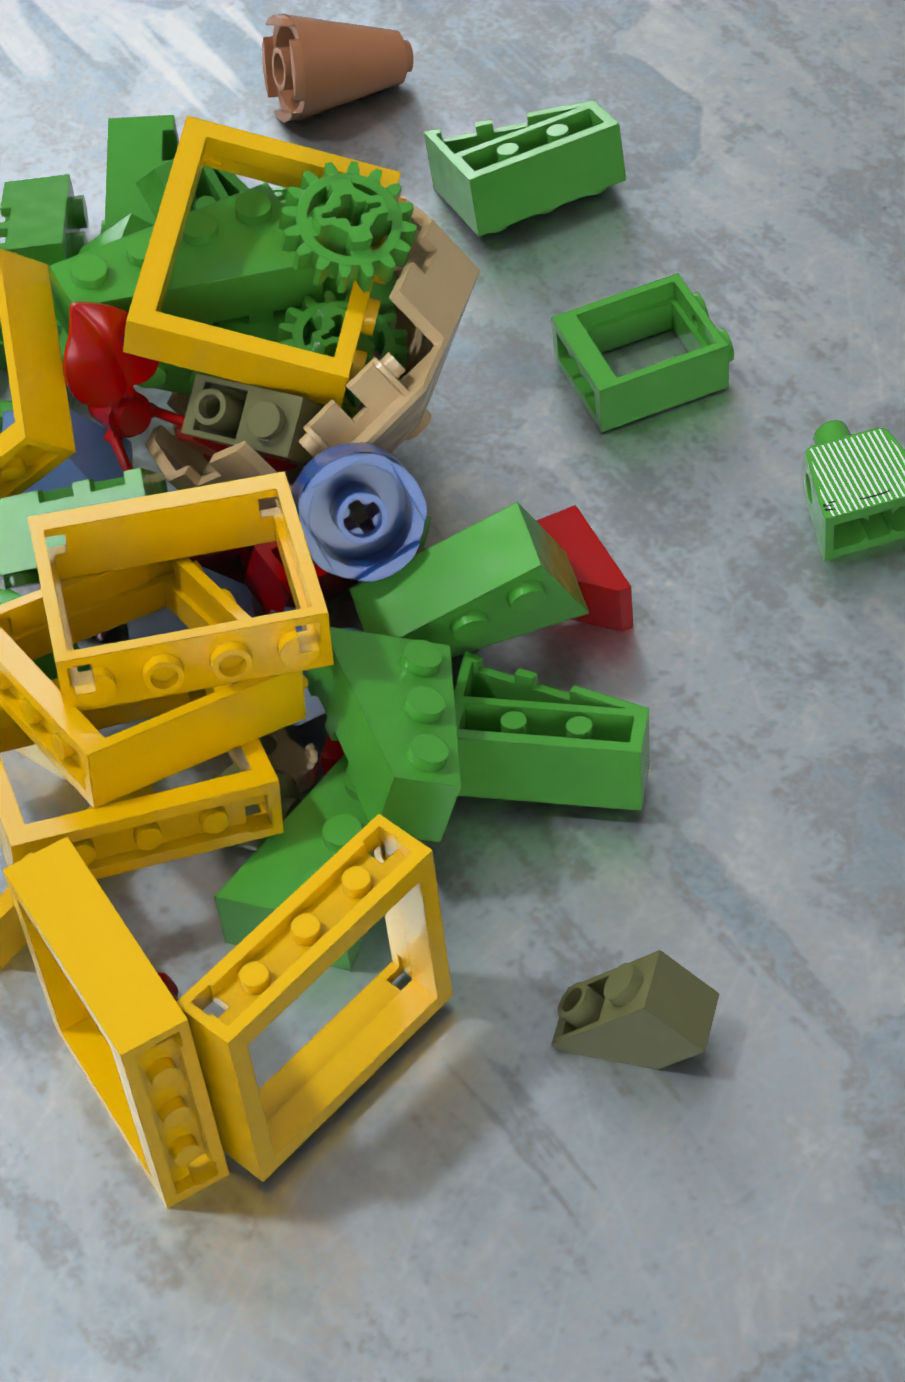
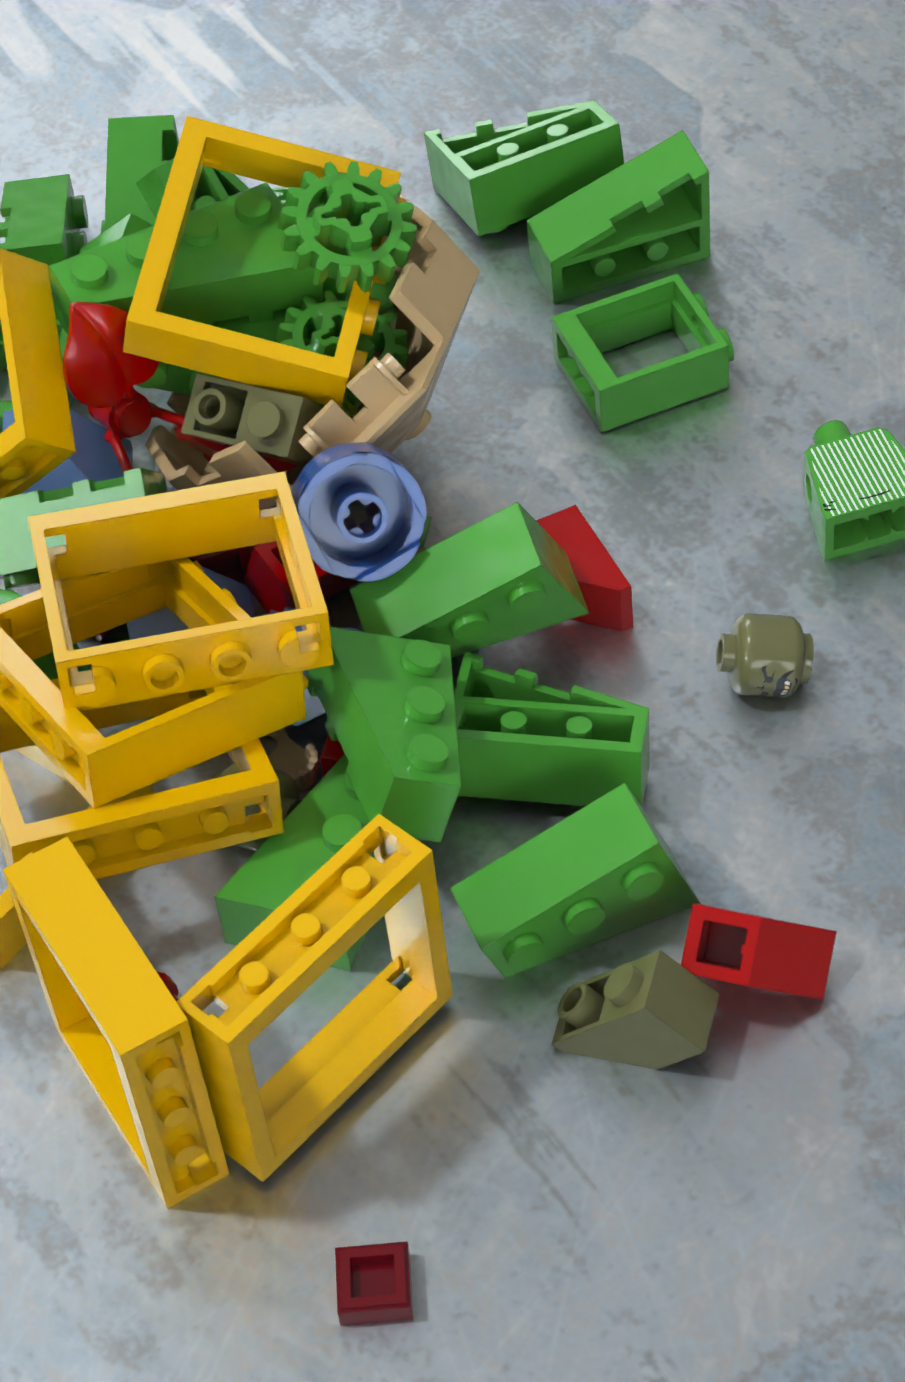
(329, 63): nougat cone -> none
(374, 1283): none -> dark red tile
(574, 886): none -> bright green wedge
(625, 223): none -> bright green wedge
(758, 951): none -> red slope
(765, 655): none -> olive head

